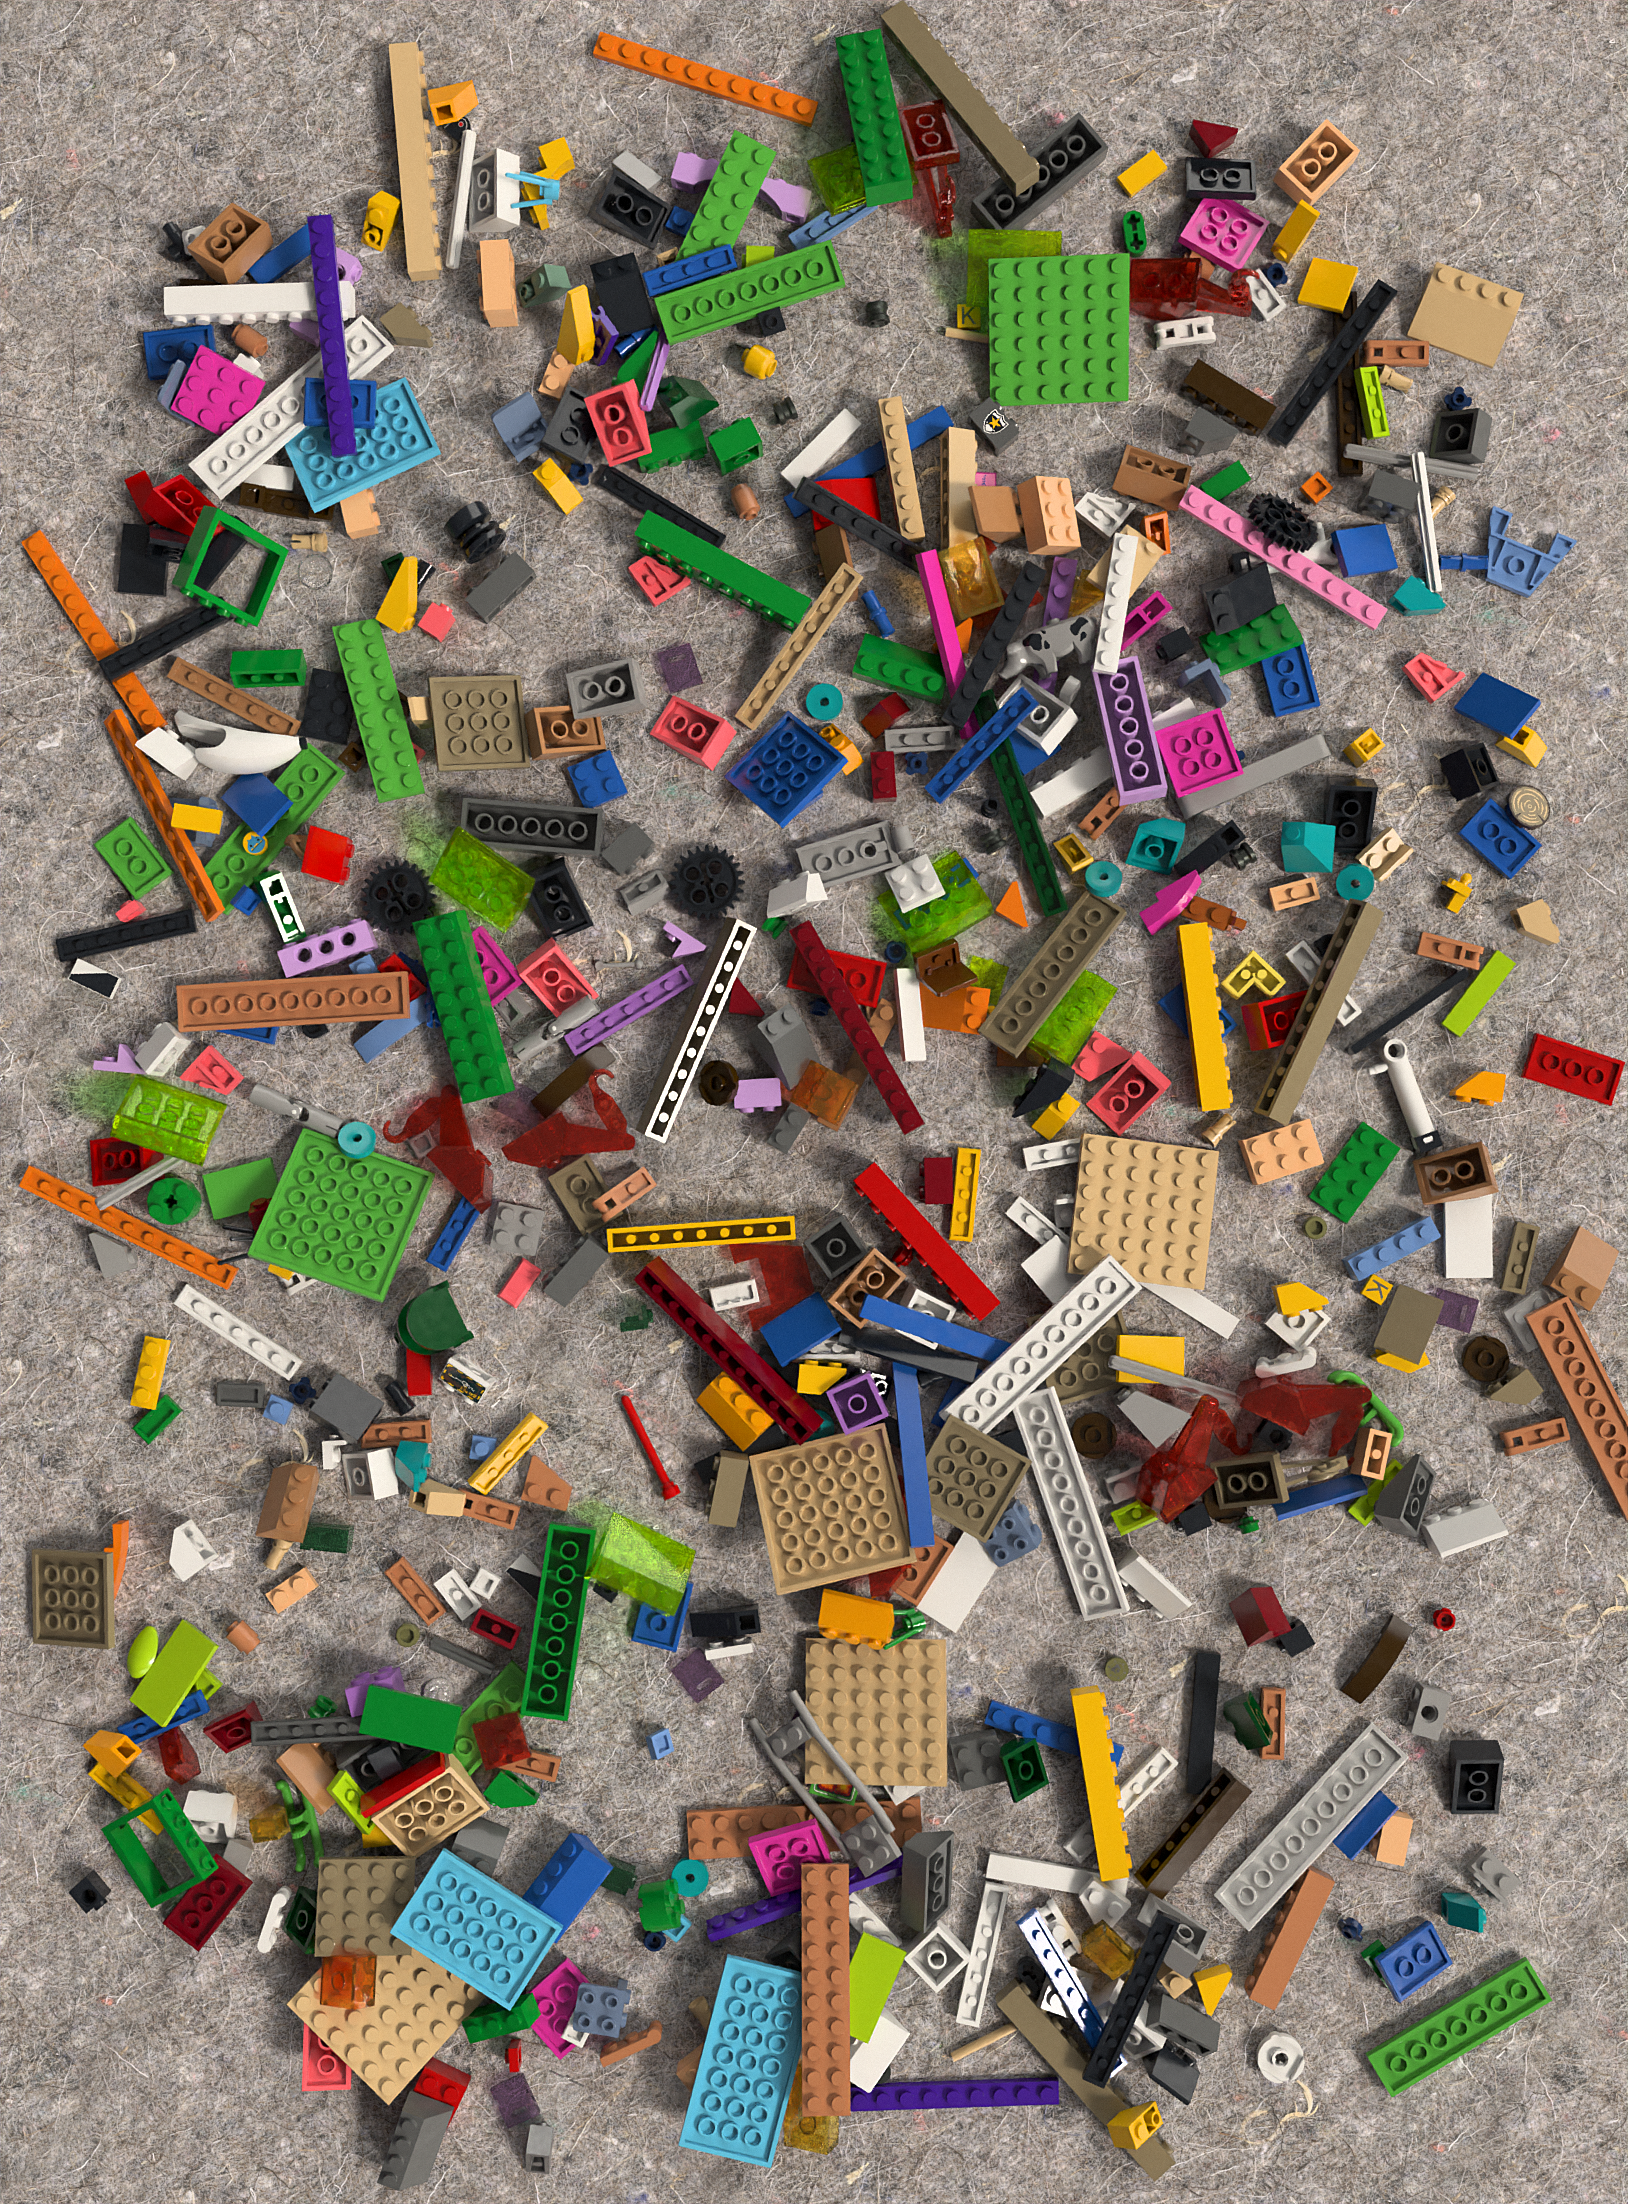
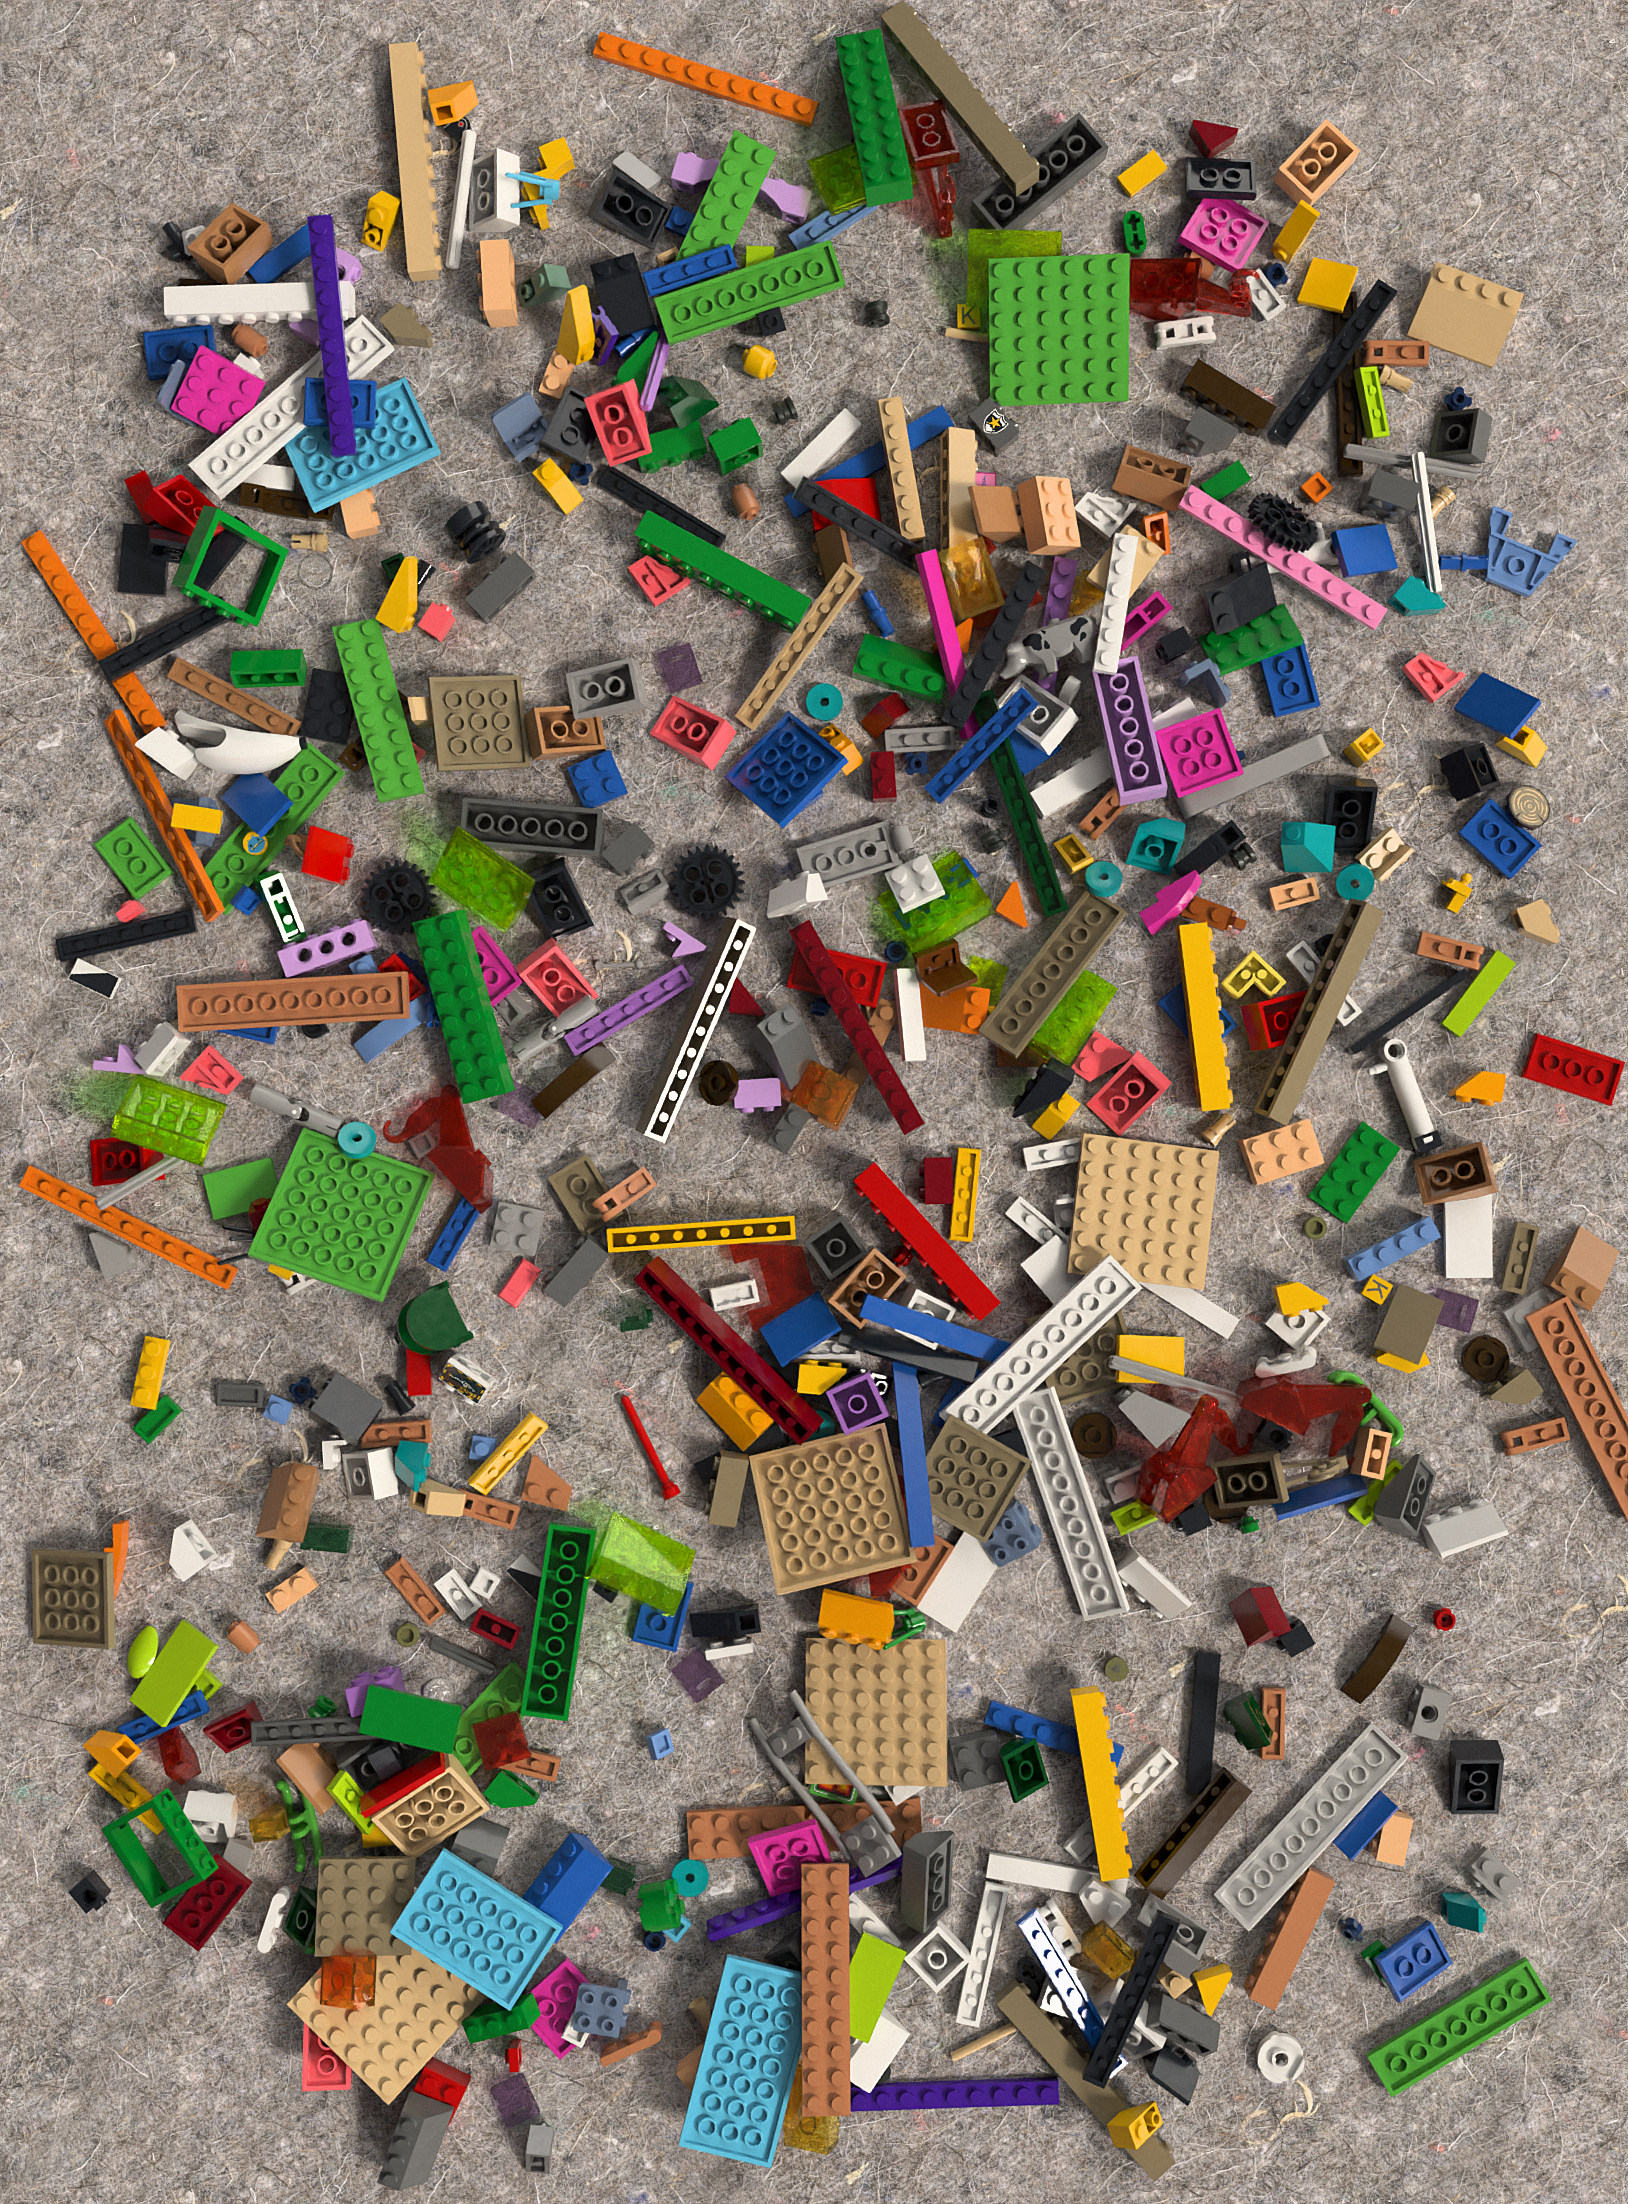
(160, 1201): green brick -> none
(238, 1332): white tile -> none
(560, 1137): clear red slope -> none
(774, 926): green wheel -> none

